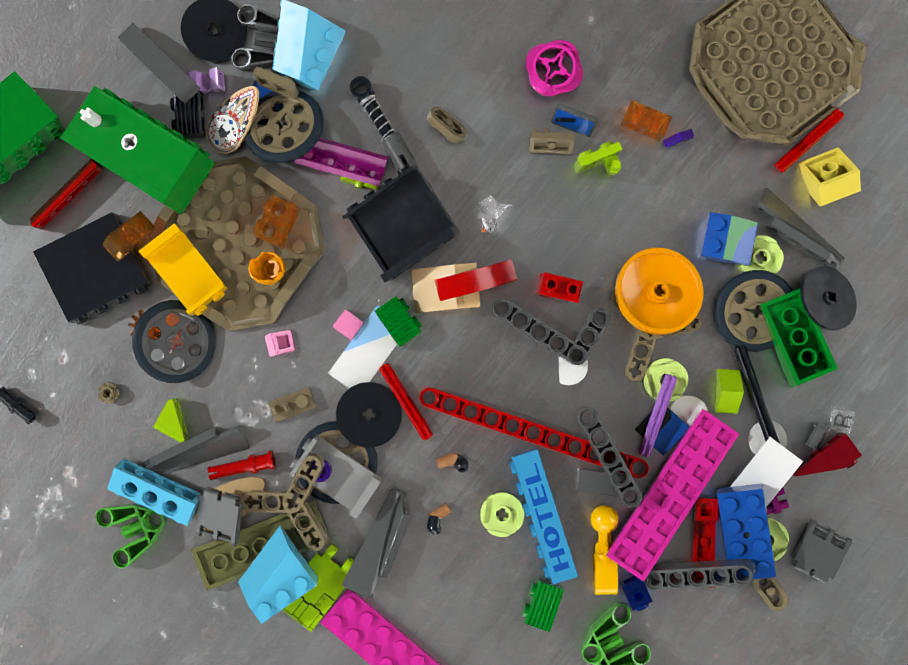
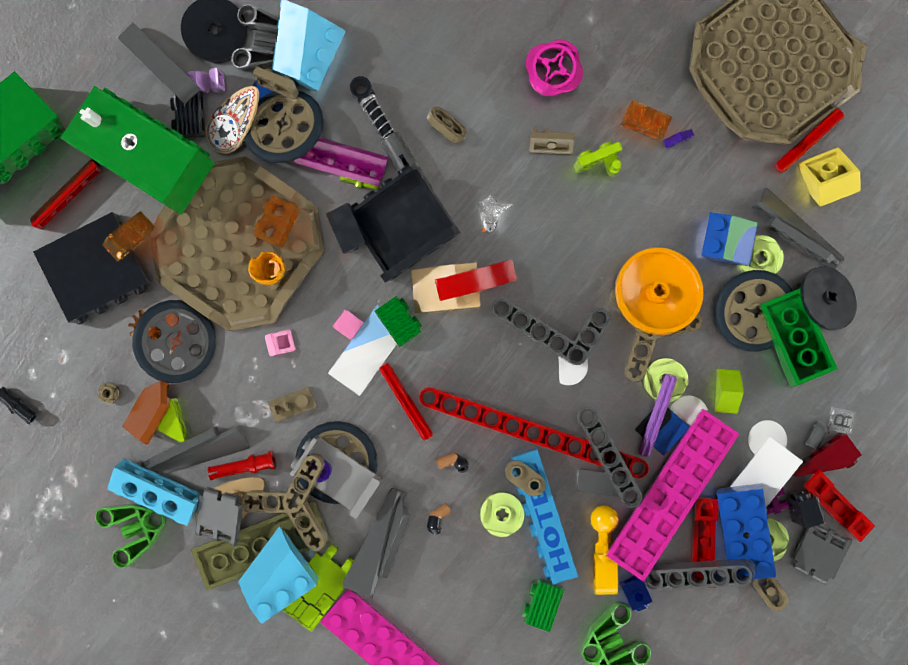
(148, 412): none -> dark orange tile
(184, 270): yellow panel -> none
(346, 228): none -> black panel
(354, 424): black piece -> none
(525, 478): none -> dark tan plate
(558, 287): red hips -> none
(574, 120): slope -> none
(755, 393): black axle -> none
(805, 509): none -> black brick
(838, 506): none -> red slope

